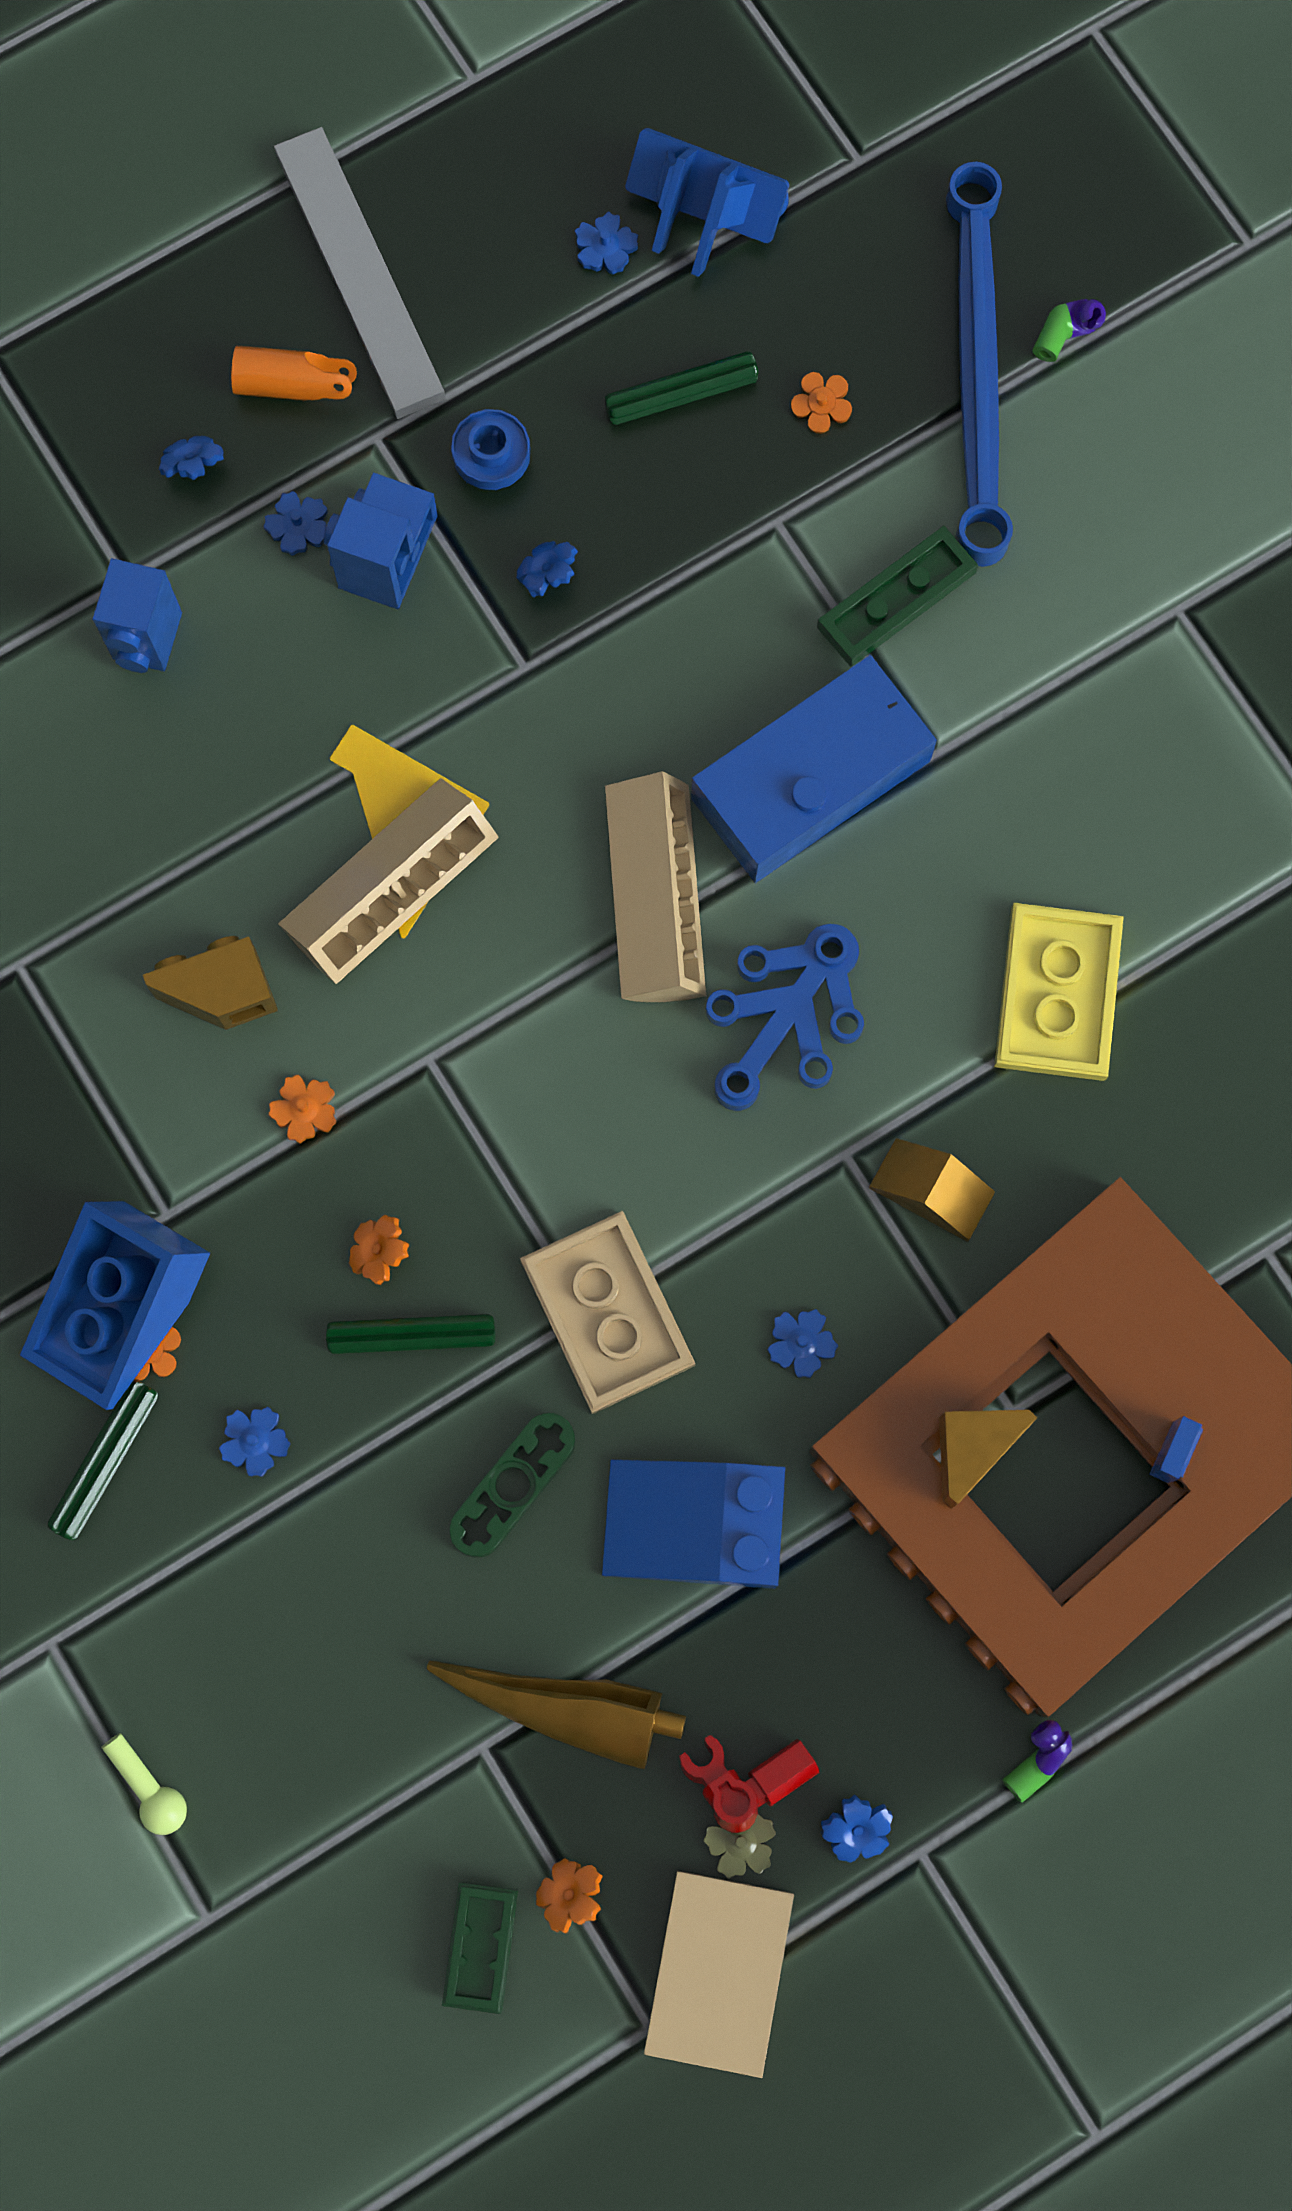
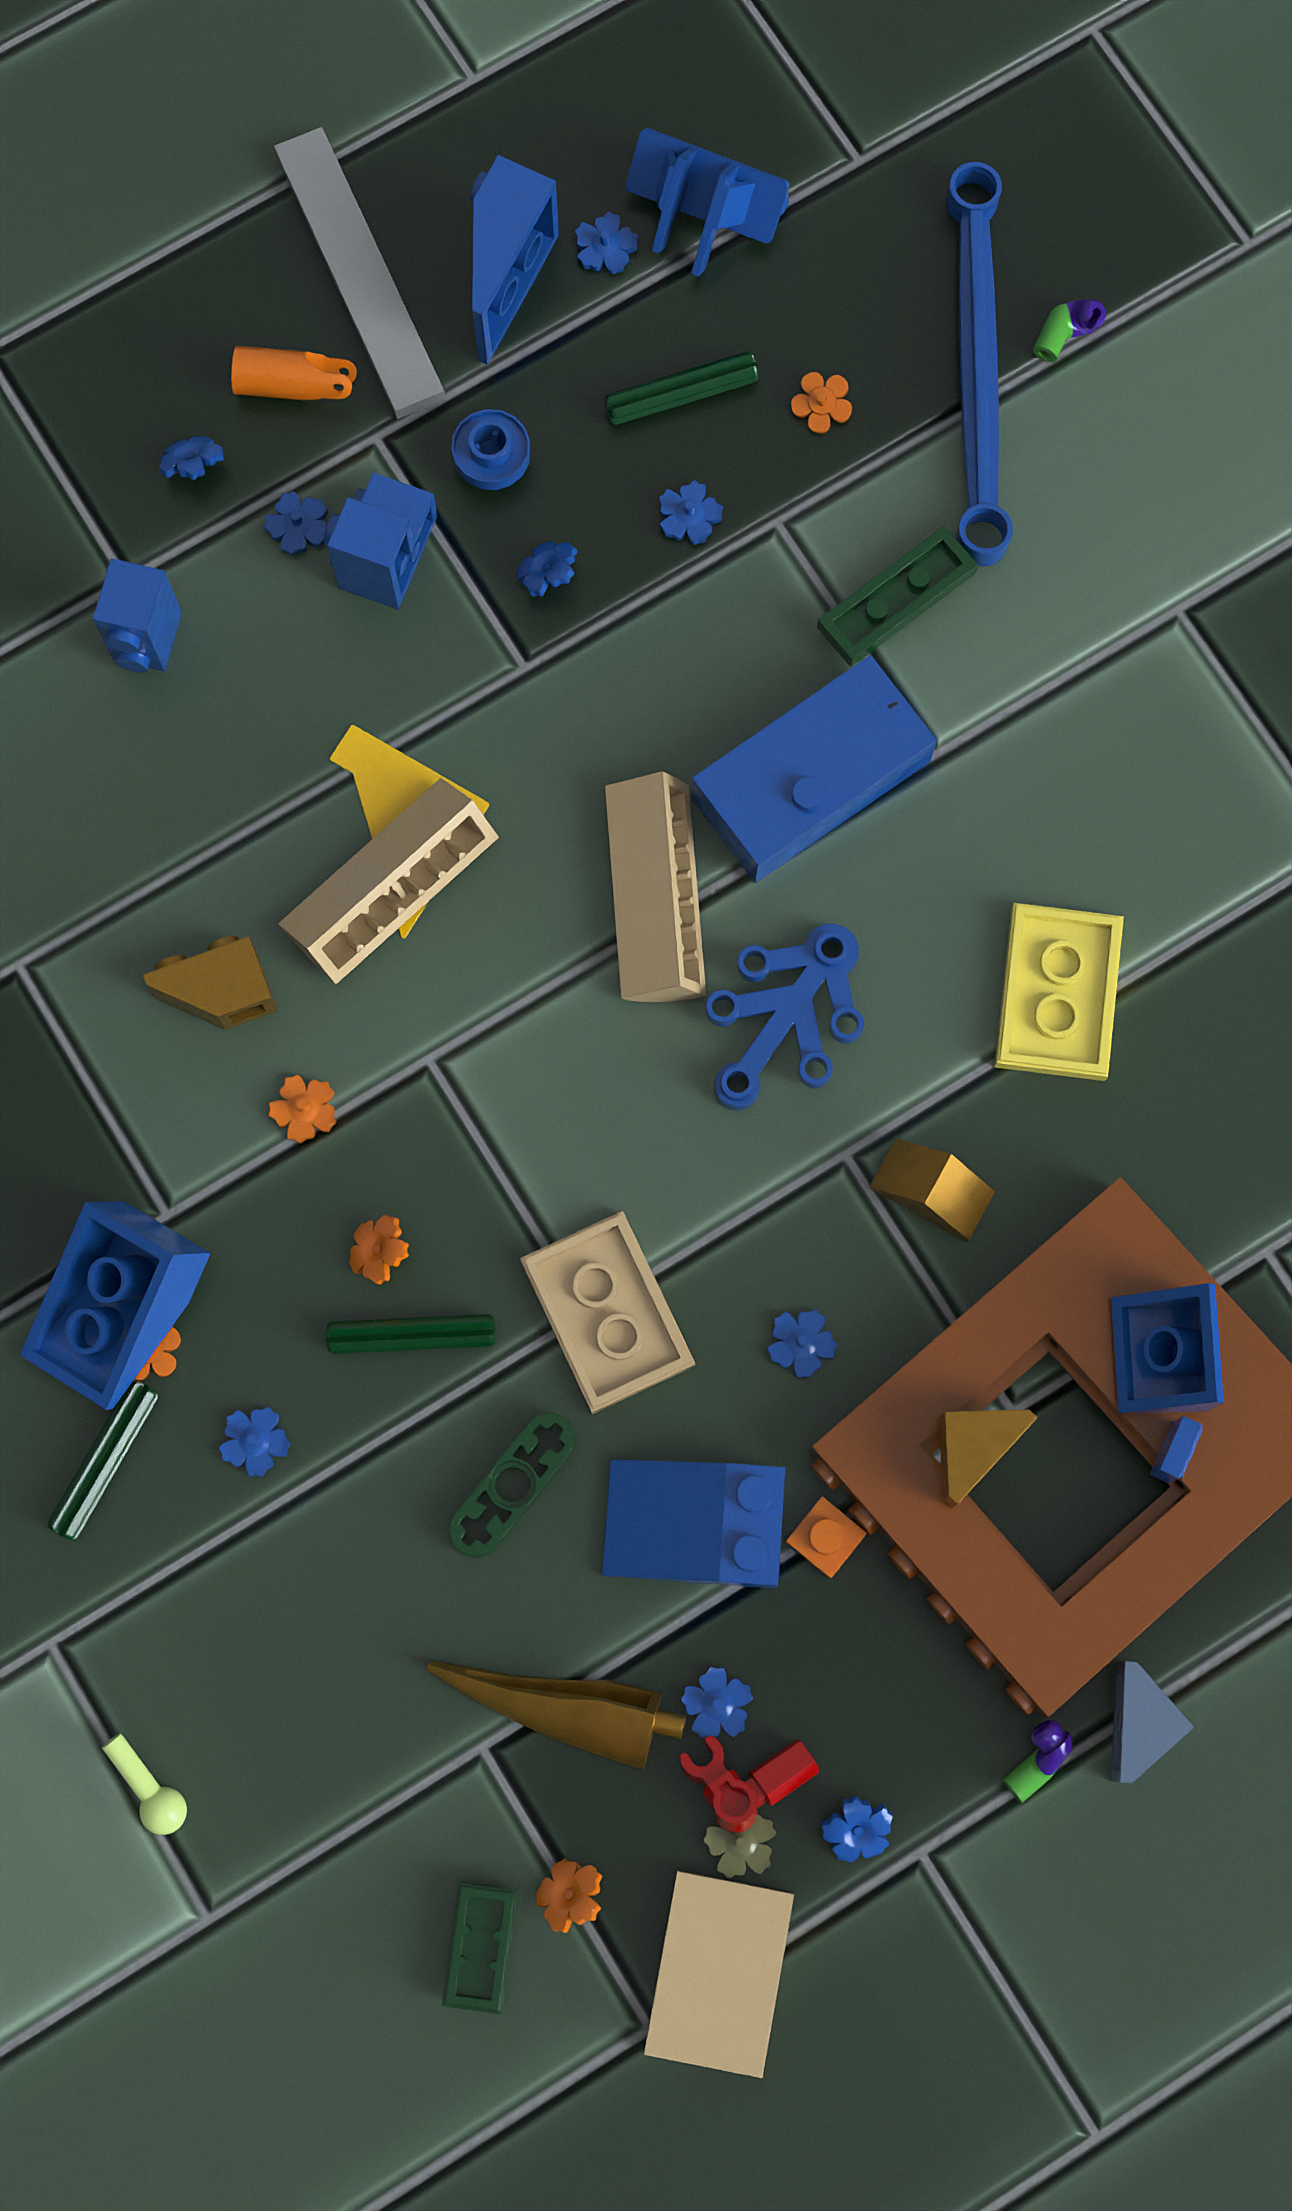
(511, 240): none -> blue slope
(689, 513): none -> blue plant
(717, 1704): none -> blue plant
(826, 1537): none -> orange plate
(1143, 1723): none -> sand blue slope
(1167, 1350): none -> blue slope

